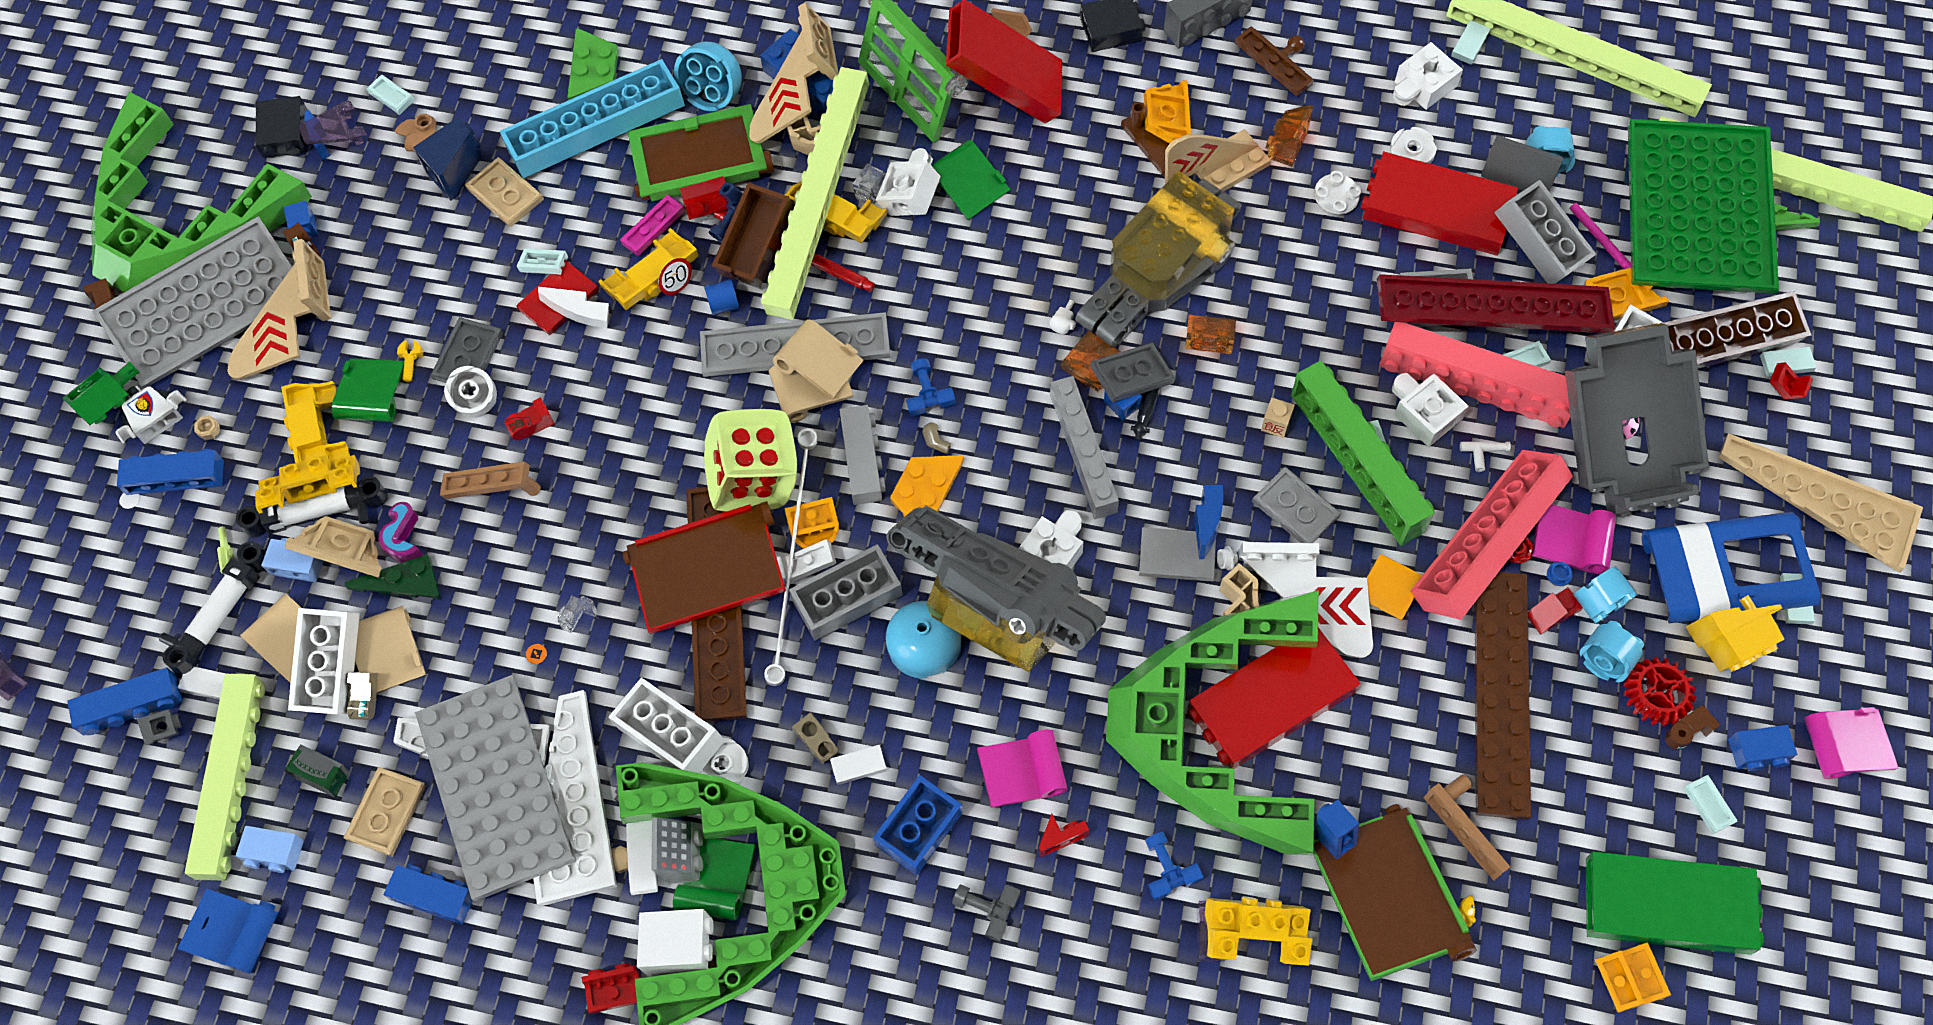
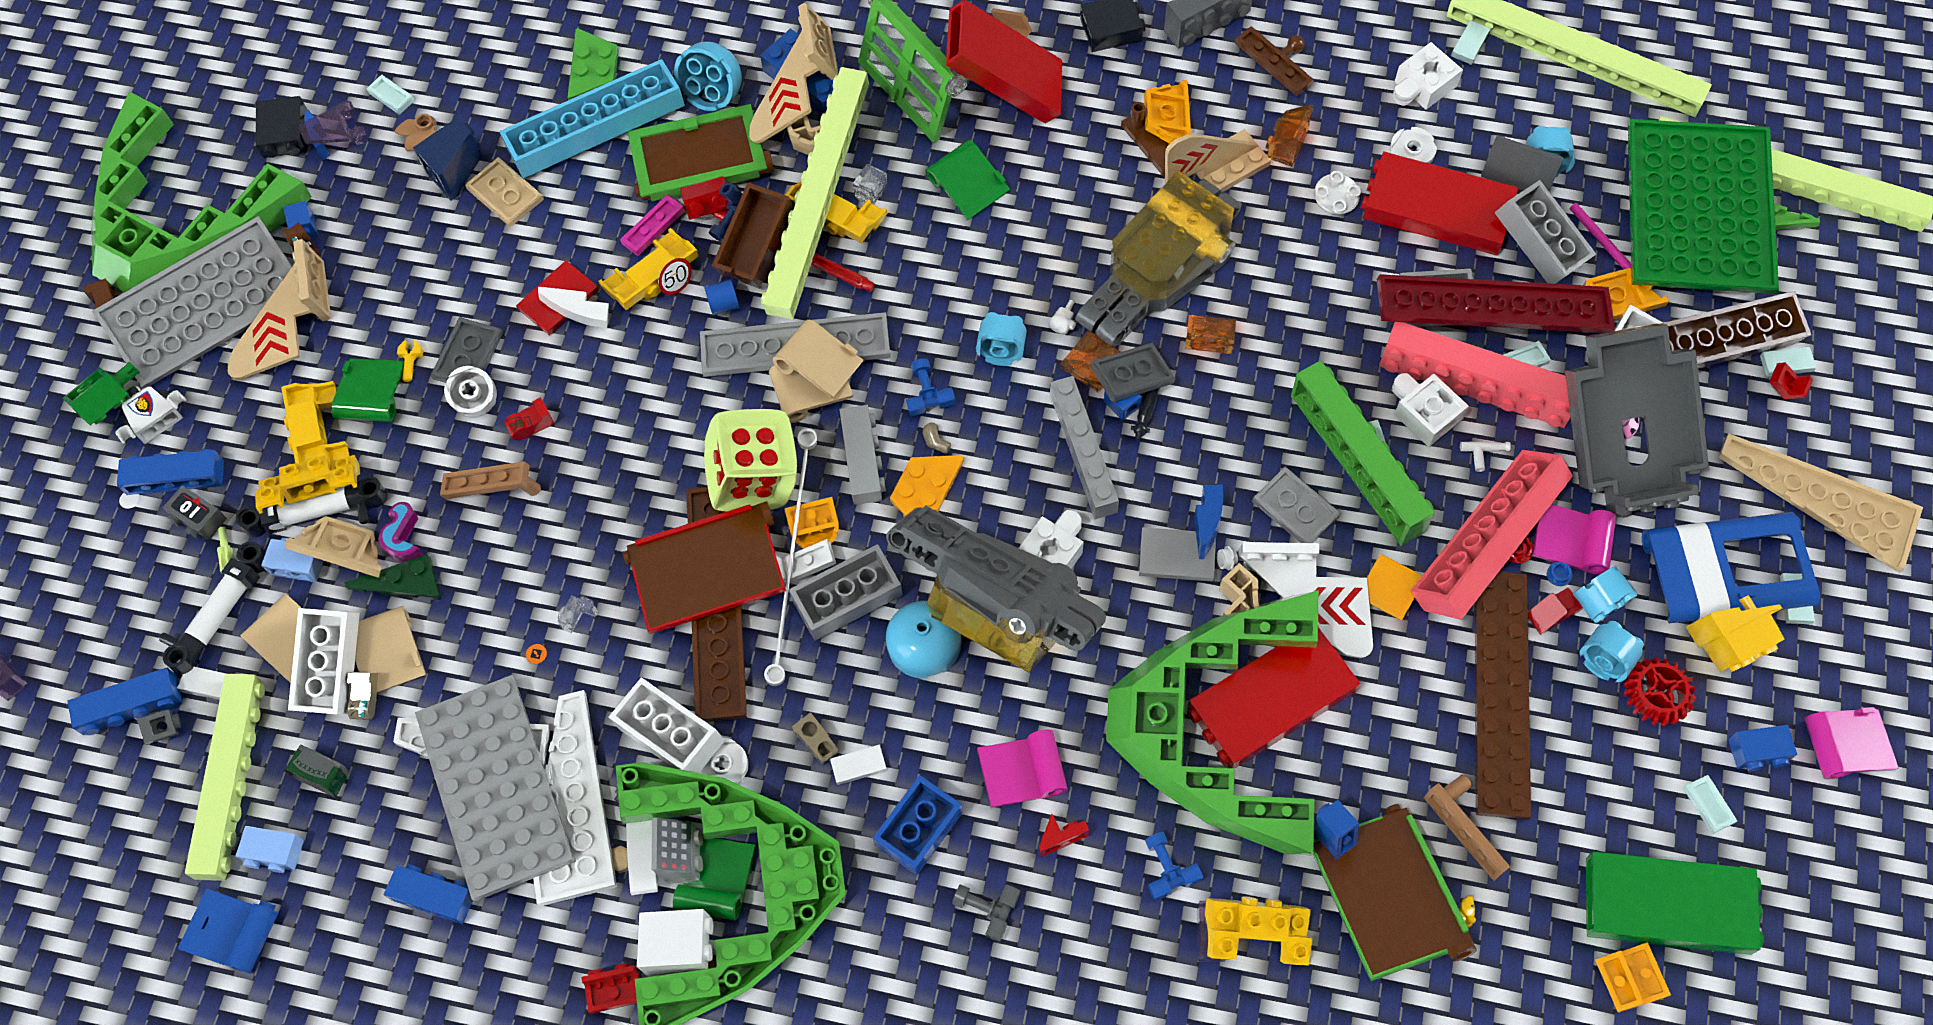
(194, 513): none -> dark grey brick
(207, 427): tan tile -> none
(385, 811): tan tile -> none
(540, 264): light aqua tile -> none
(909, 185): white brick -> none
(1001, 339): none -> medium azure brick
(1277, 417): tan brick -> none
(1683, 731): reddish brown leg -> none

